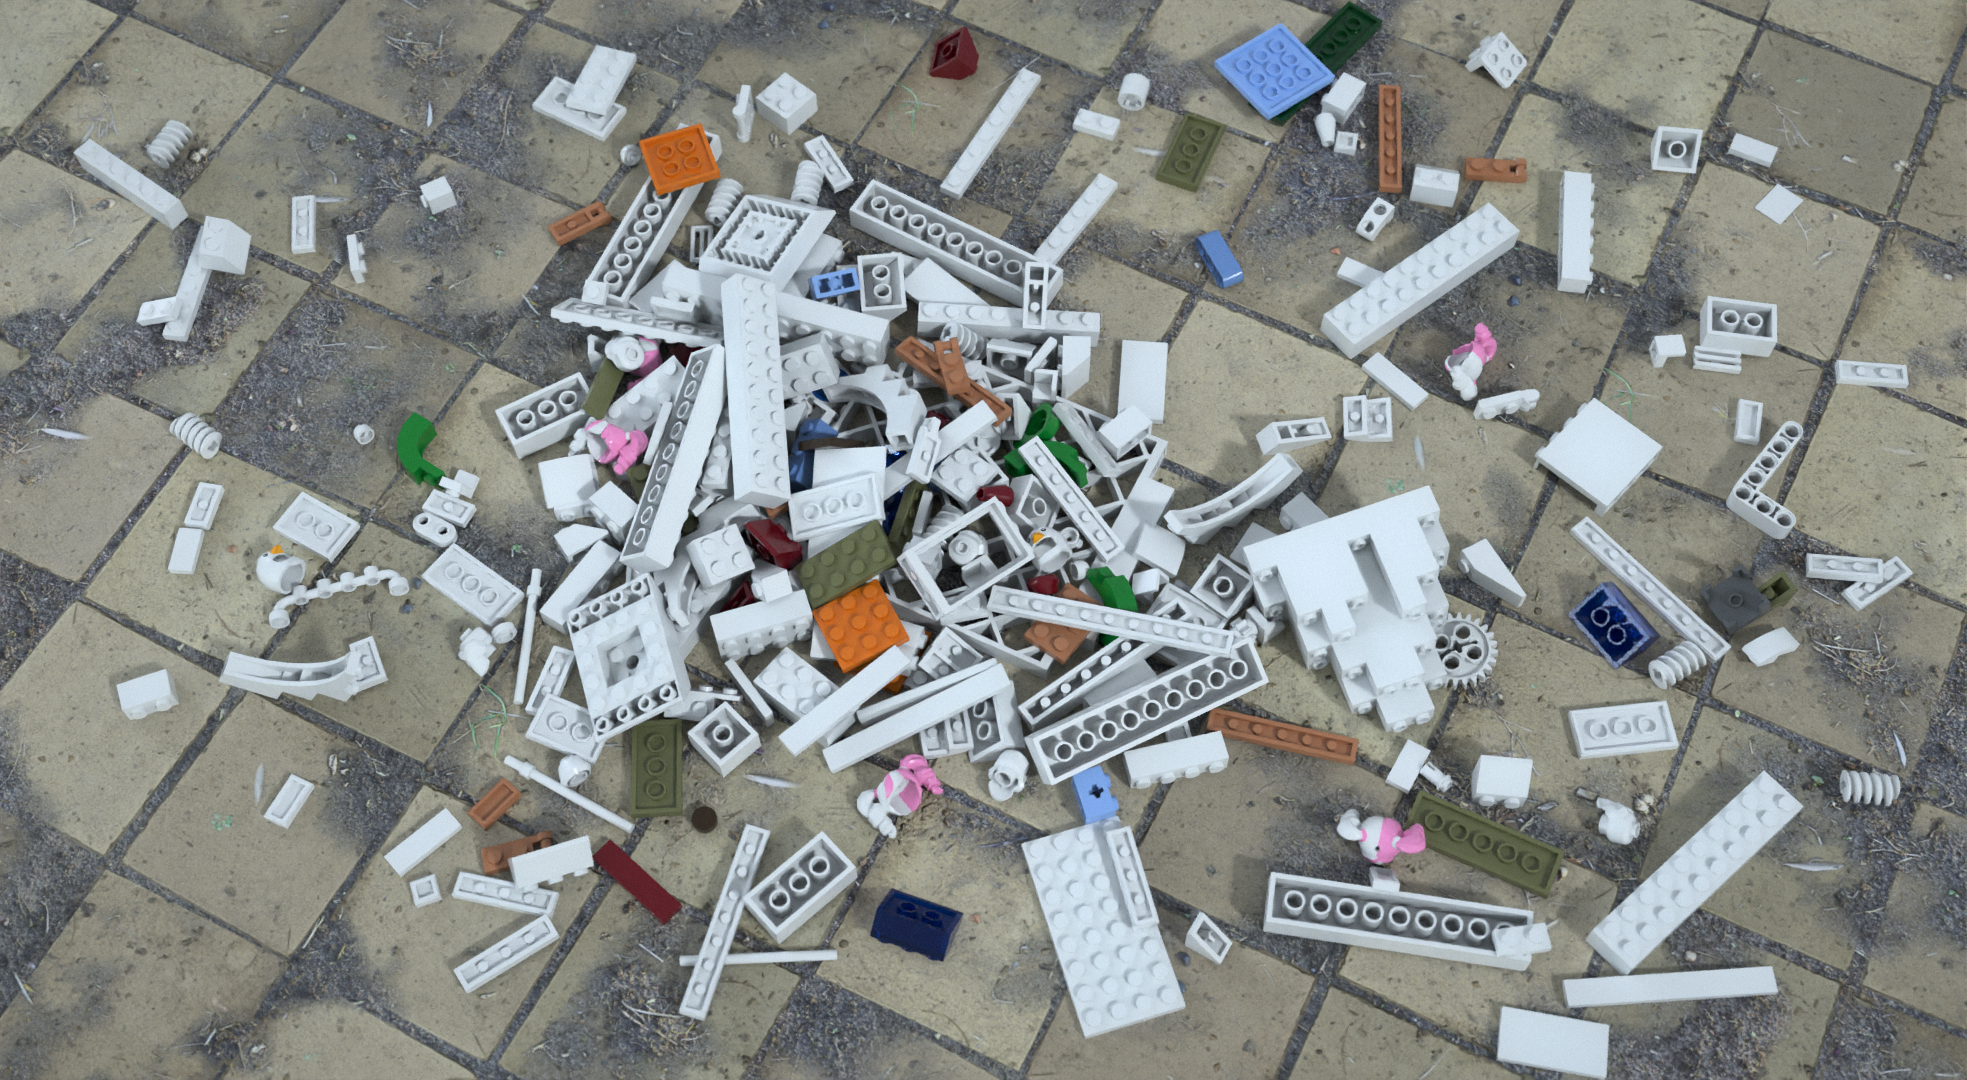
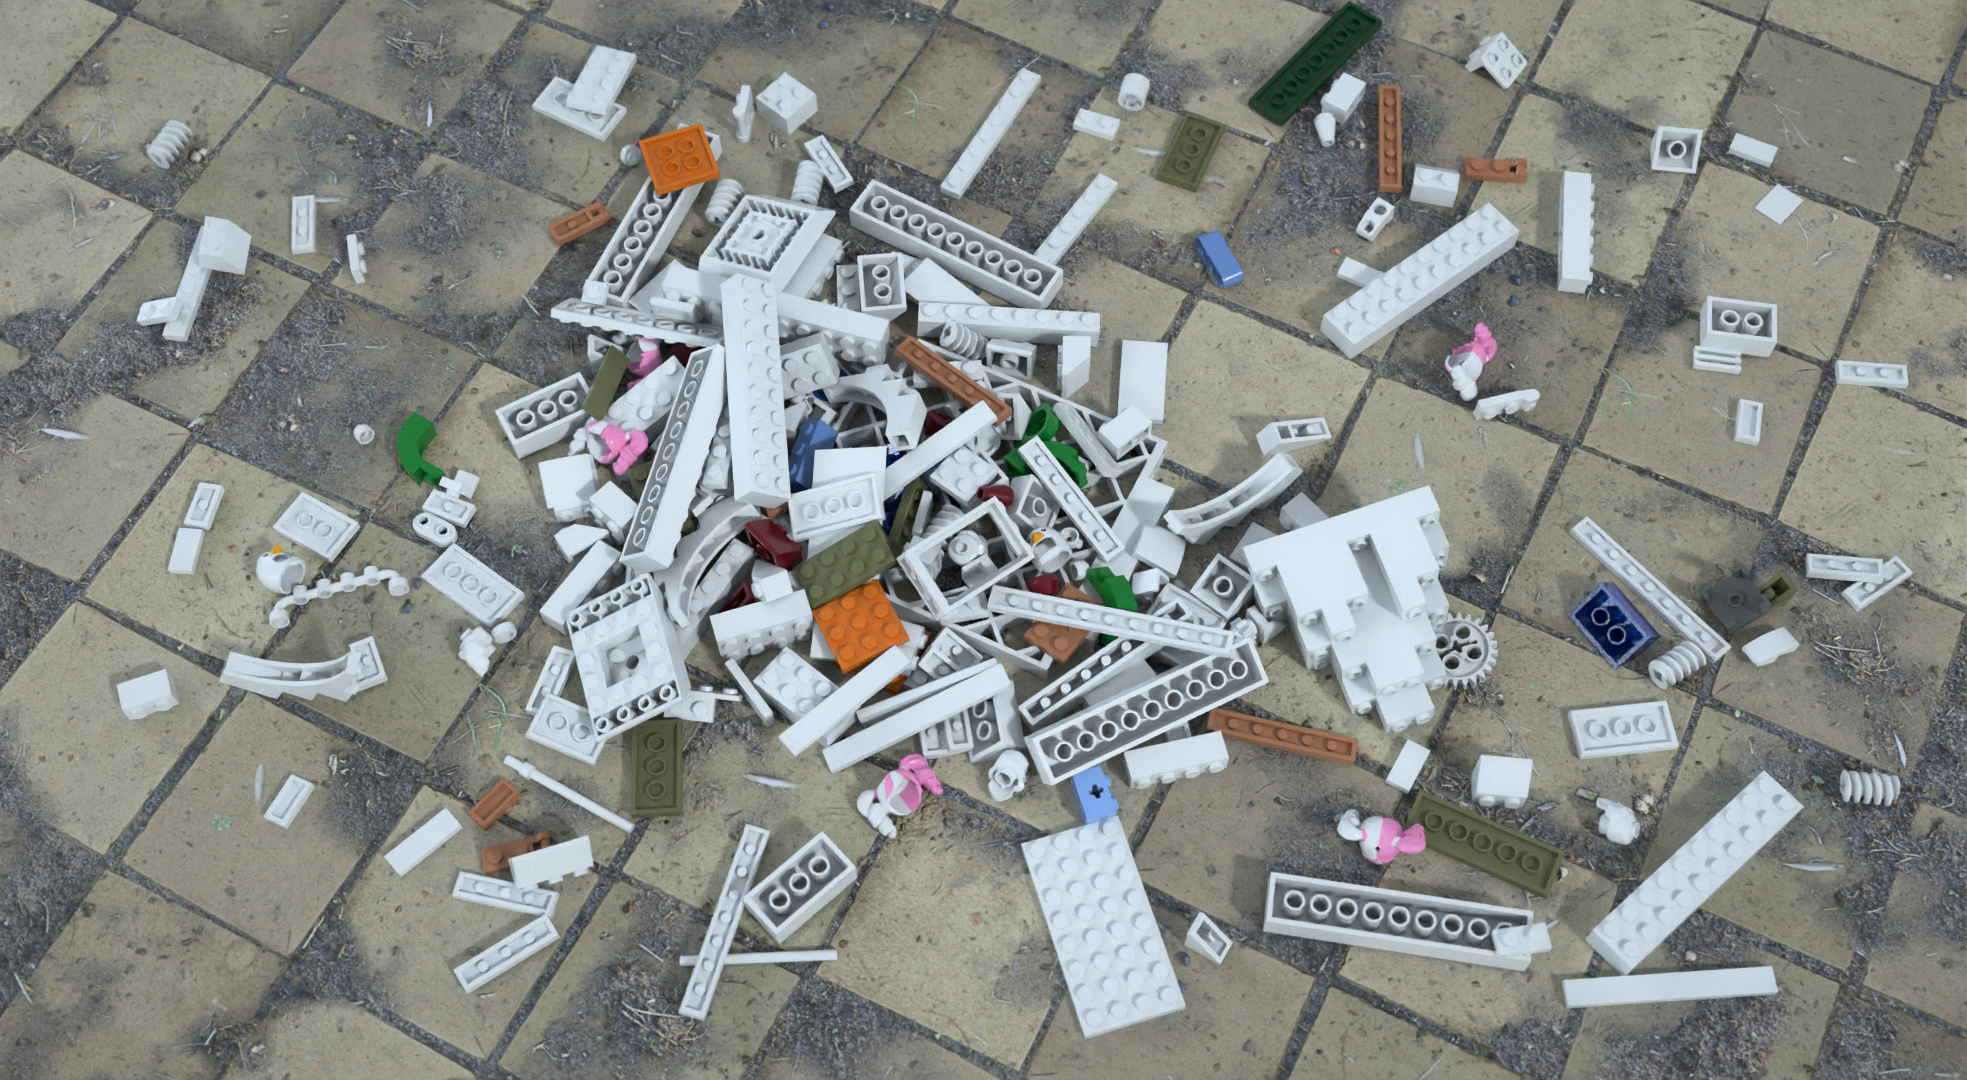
(131, 184): white brick -> none
(196, 435): white piece -> none
(425, 890): white tile -> none
(437, 195): white brick -> none
(533, 594): white bar -> none
(573, 770): white cone -> none
(625, 353): white head -> none
(637, 882): dark red tile -> none
(657, 432): white tile -> none
(695, 260): white tile -> none
(704, 819): dark brown tile -> none
(720, 557): white brick -> none
(724, 739): white brick -> none
(829, 443): dark brown tile -> none
(833, 284): light blue brick -> none
(916, 925): clear blue slope -> none
(925, 451): white hinge -> none
(952, 367): nougat plate -> none
(954, 56): dark red slope -> none
(1035, 295): white slope -> none
(1044, 359): white tile -> none
(1045, 386): white panel -> none
(1132, 877): white tile -> none
(1274, 71): light blue plate -> none
(1345, 142): white tile -> none
(1367, 419): white slope -> none
(1384, 879): white tile -> none
(1395, 381): white tile -> none
(1436, 777): white pin -> none
(1488, 571): white slope -> none
(1553, 1042): white tile -> none
(1598, 454): white panel -> none
(1666, 347): white panel -> none
(1752, 499): white beam -> none

